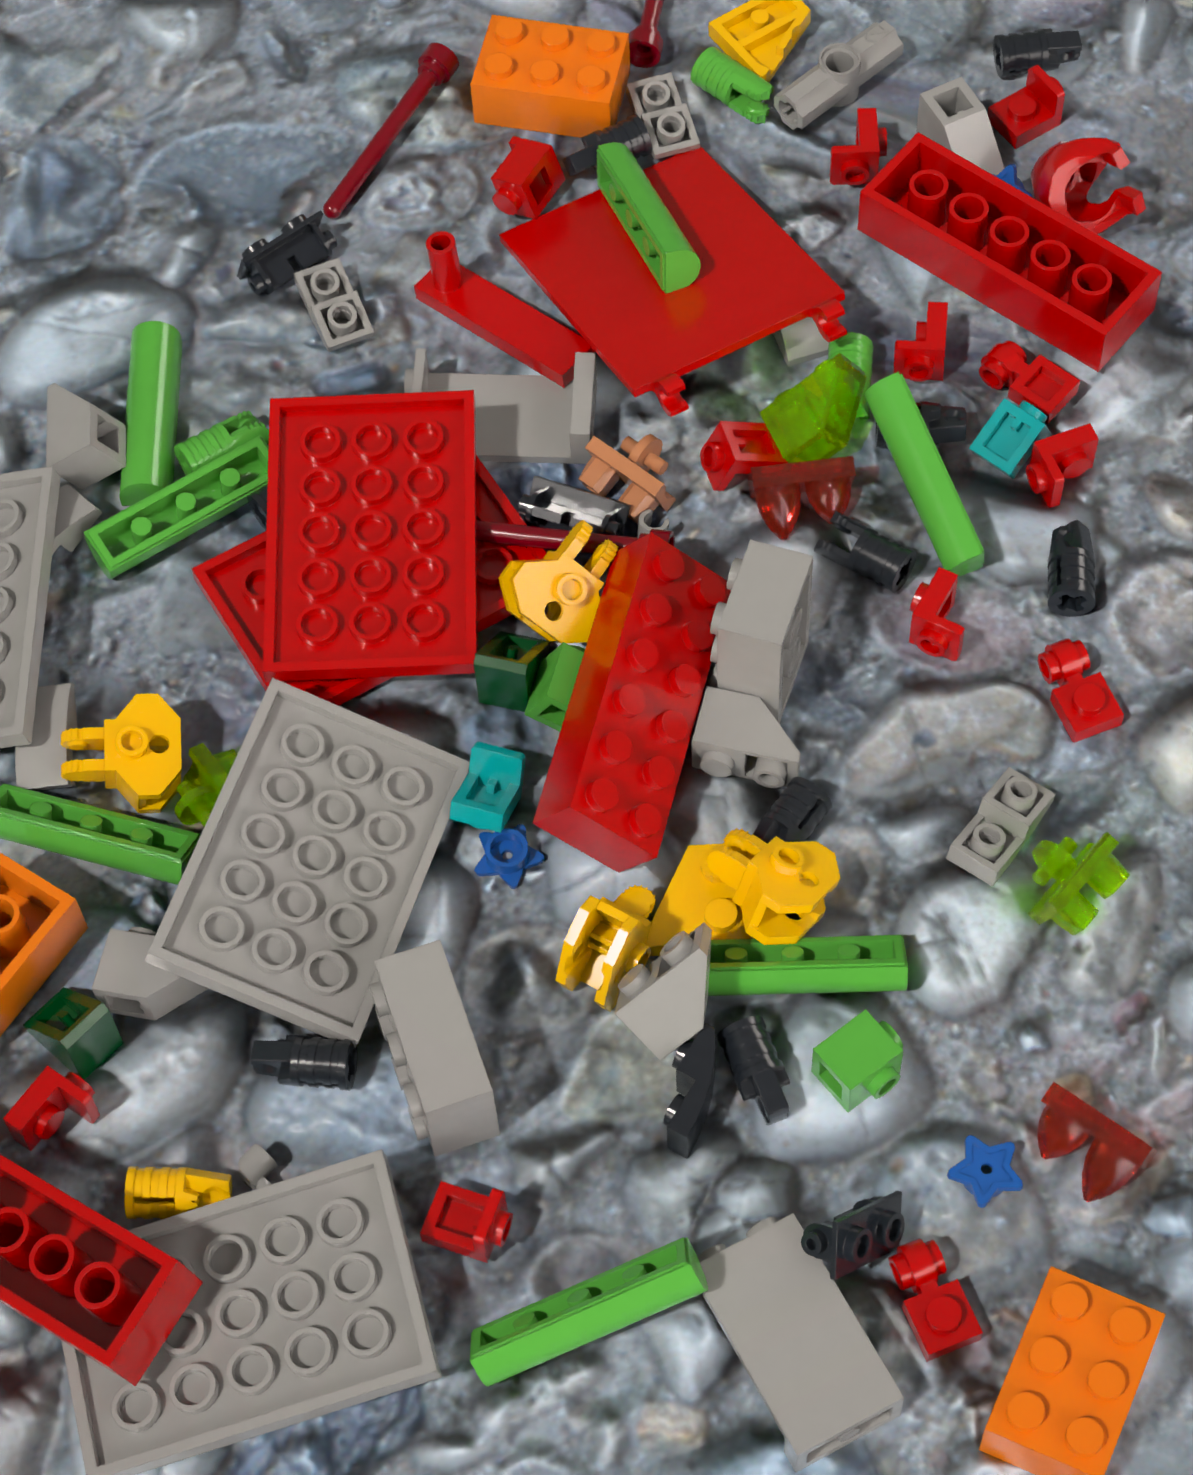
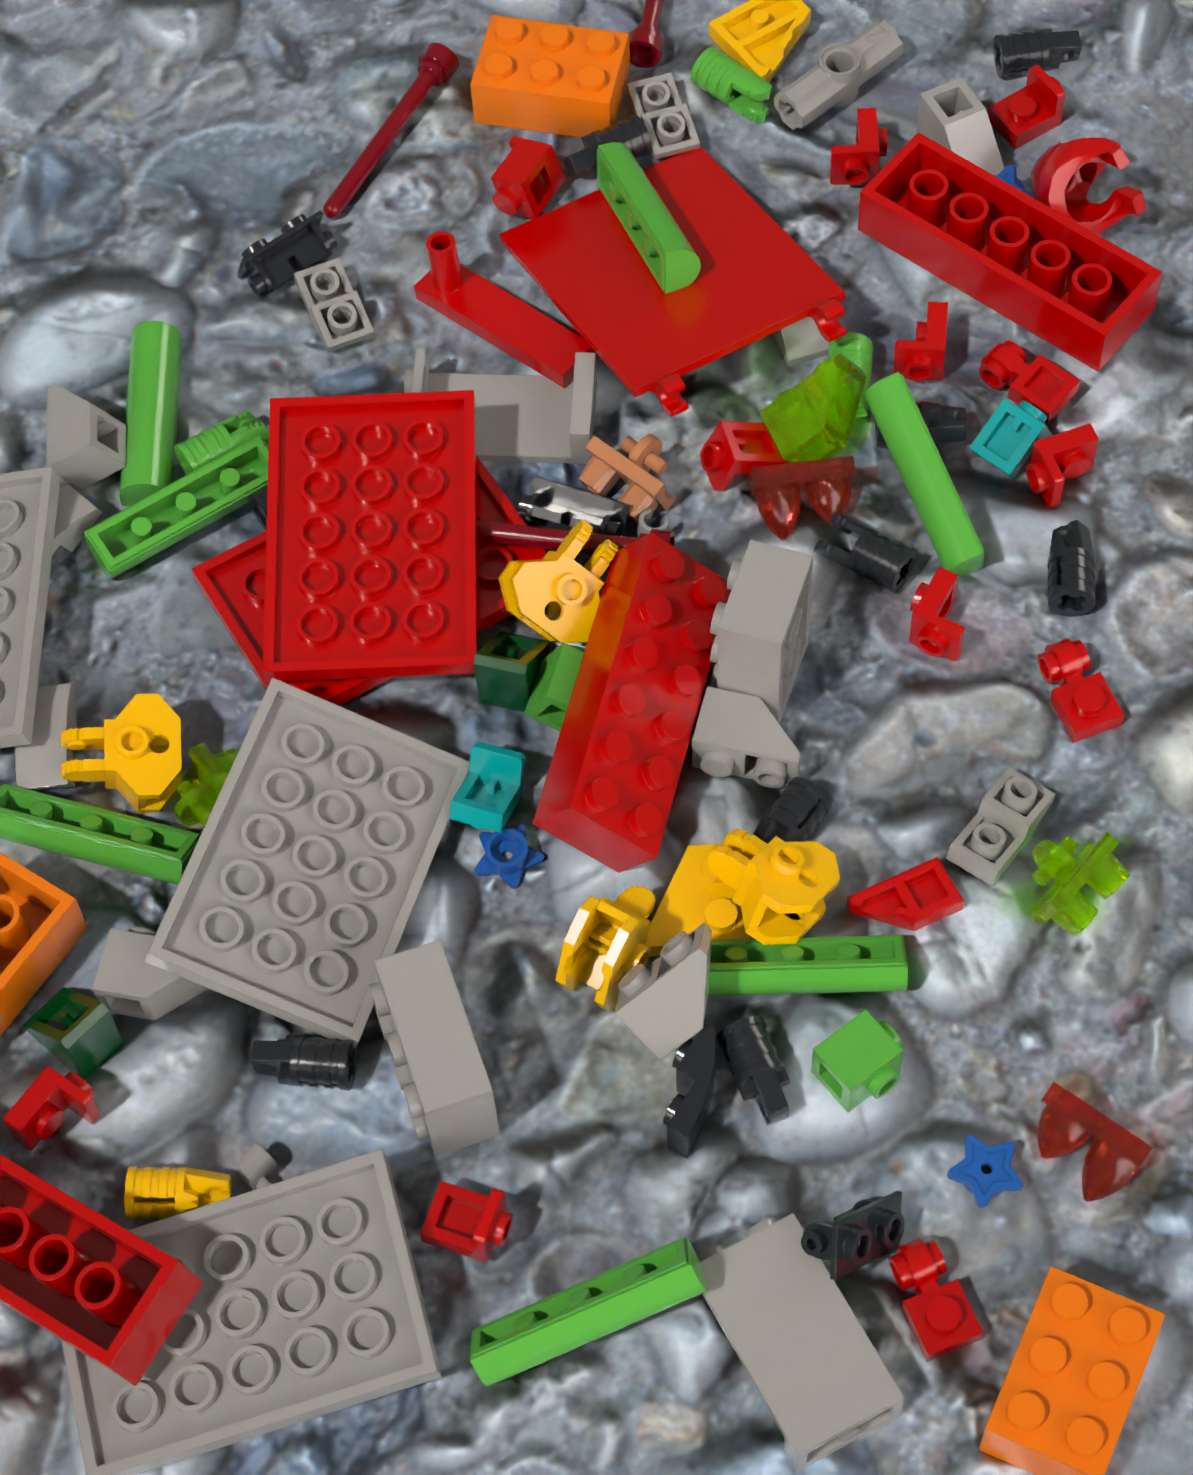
(910, 898): none -> red tile

